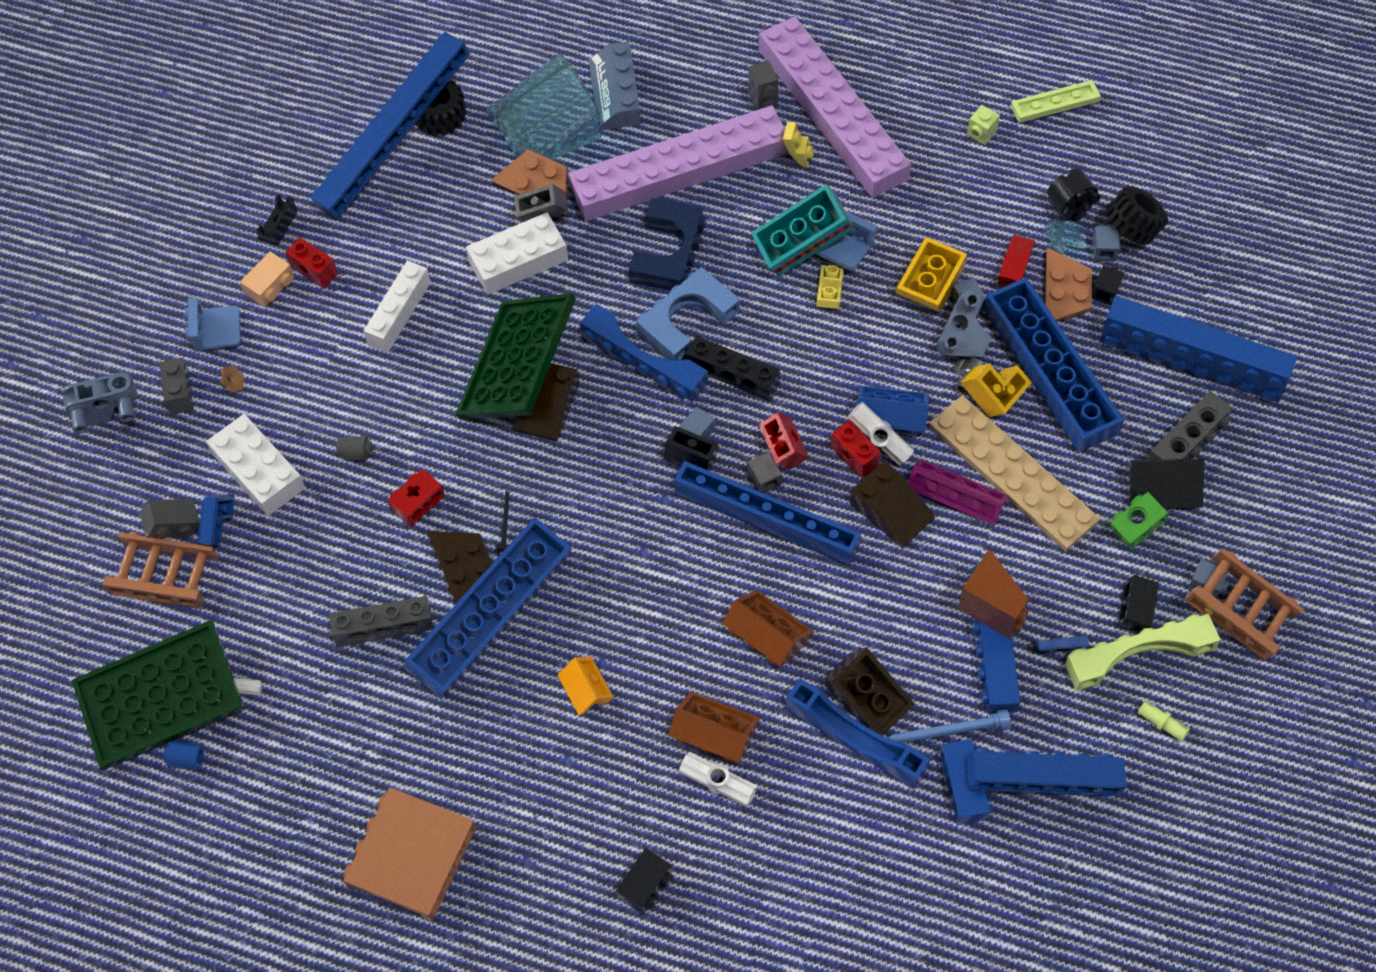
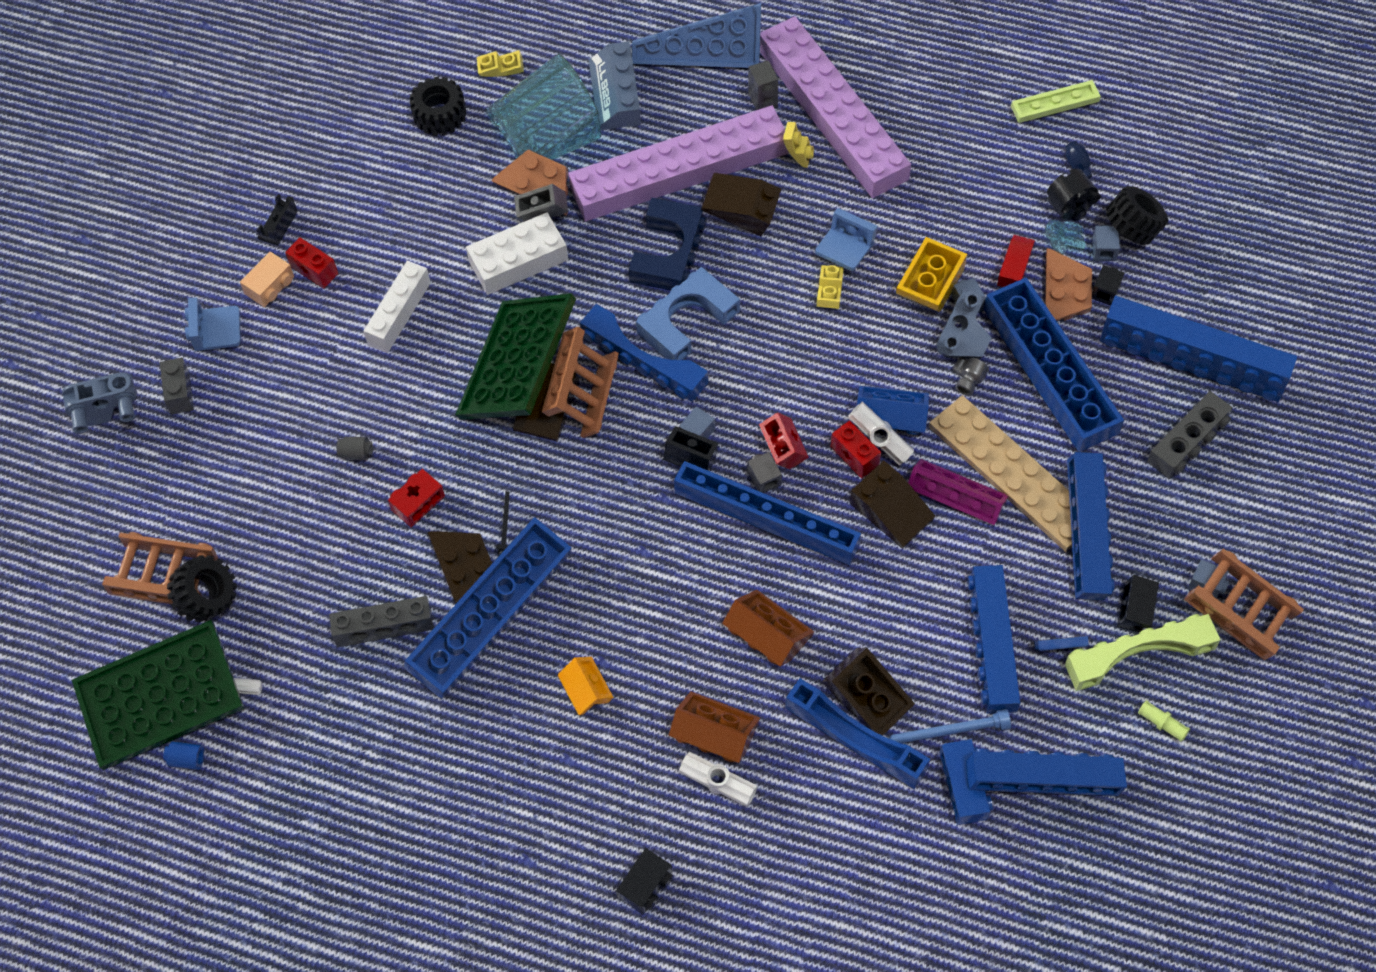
(169, 518): dark grey brick -> none
(213, 512): blue brick -> none
(216, 579): none -> black tyre
(232, 379): medium nougat plant -> none
(256, 464): white brick -> none
(390, 125): blue brick -> none
(410, 853): nougat panel -> none
(494, 65): none -> light yellow slope
(562, 383): none -> nougat fence
(713, 42): none -> medium blue wing
(734, 368): black brick -> none
(741, 201): none -> dark brown slope
(802, 230): teal brick -> none
(983, 124): yellowish green brick -> none
(994, 597): dark orange slope -> none
(995, 390): yellow brick -> none
(1078, 157): none -> dark blue plant
(1089, 526): none -> blue brick
(1133, 533): bright green brick -> none
(1170, 481): black tile -> none

